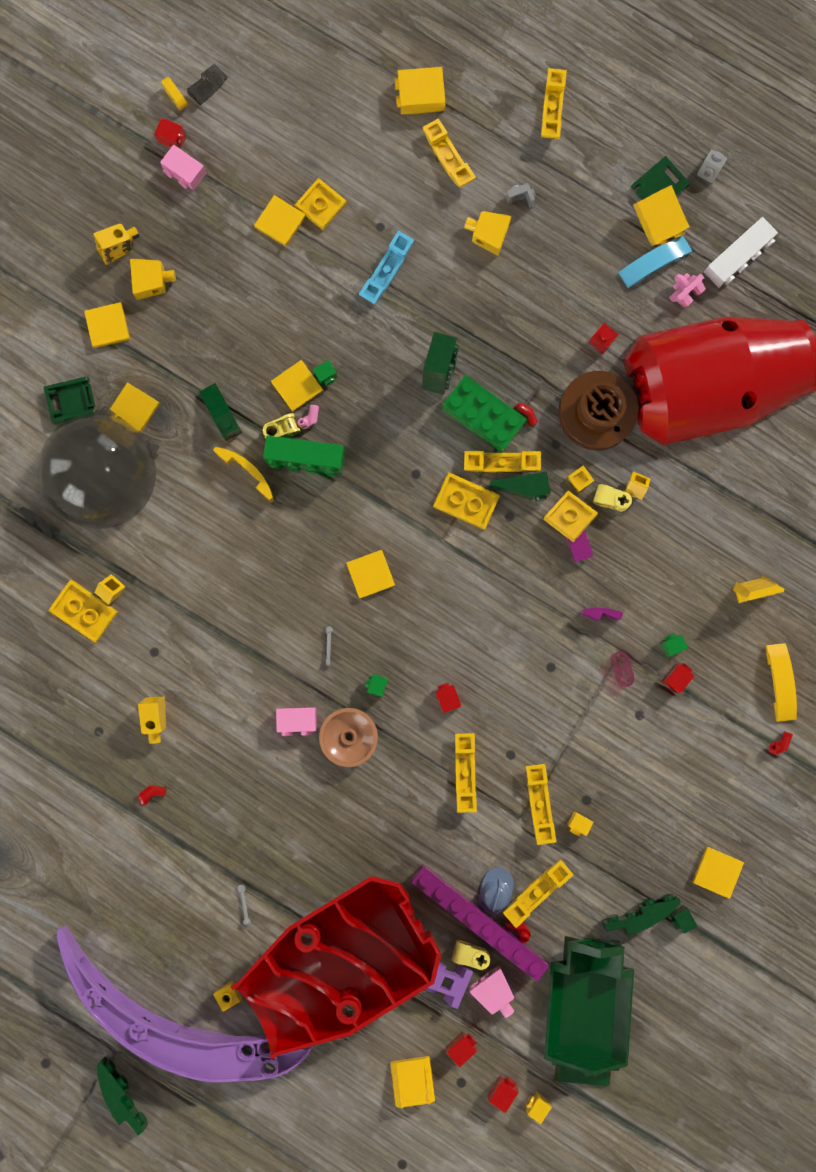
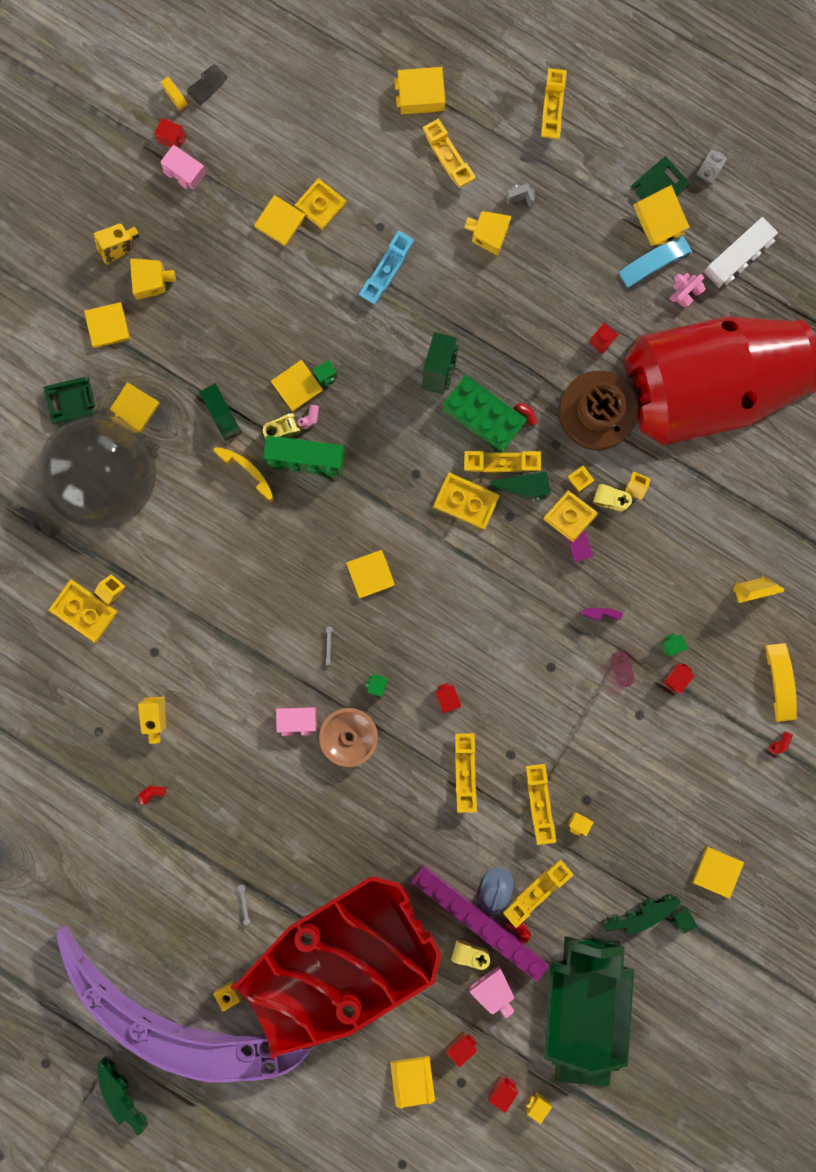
(457, 986): medium lavender tile -> none

